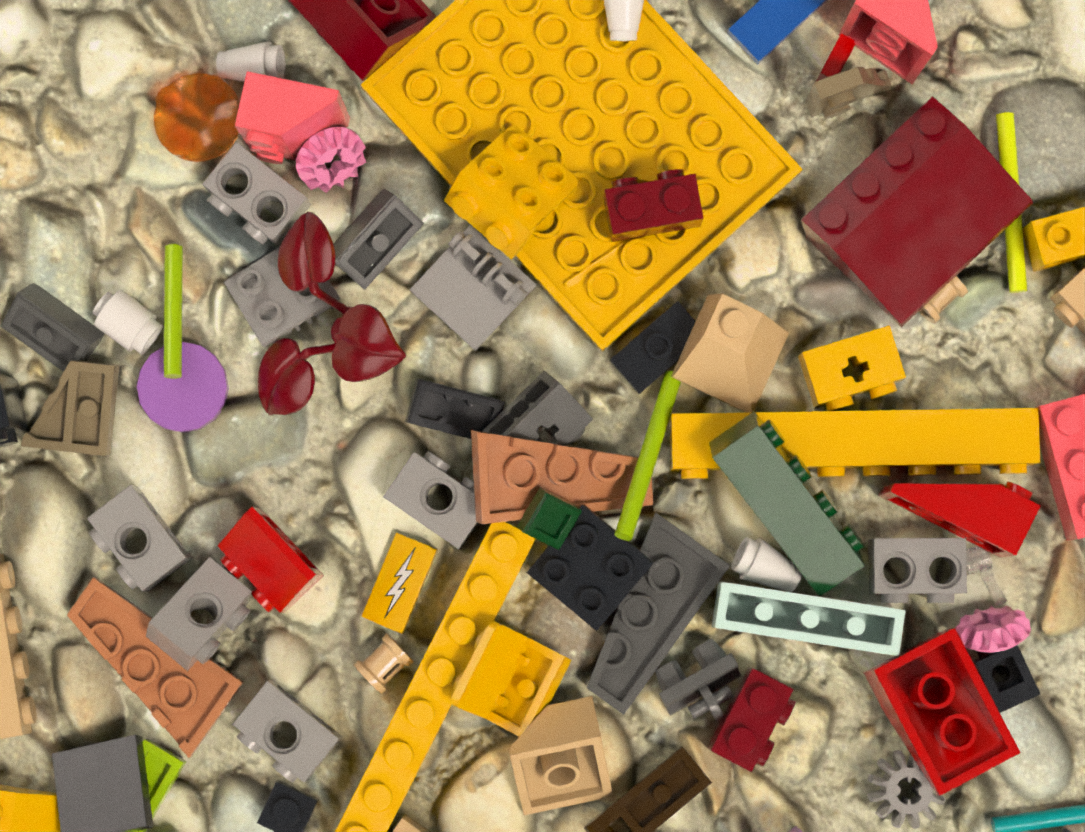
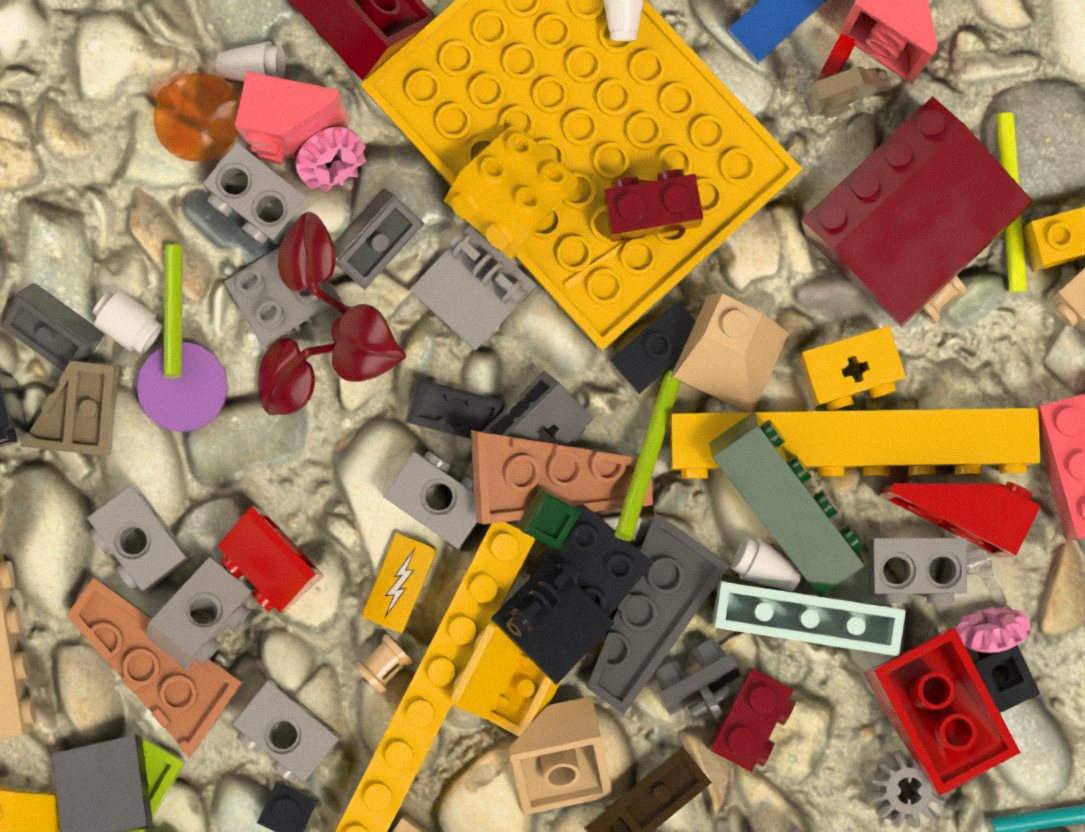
(553, 619): none -> black hinge

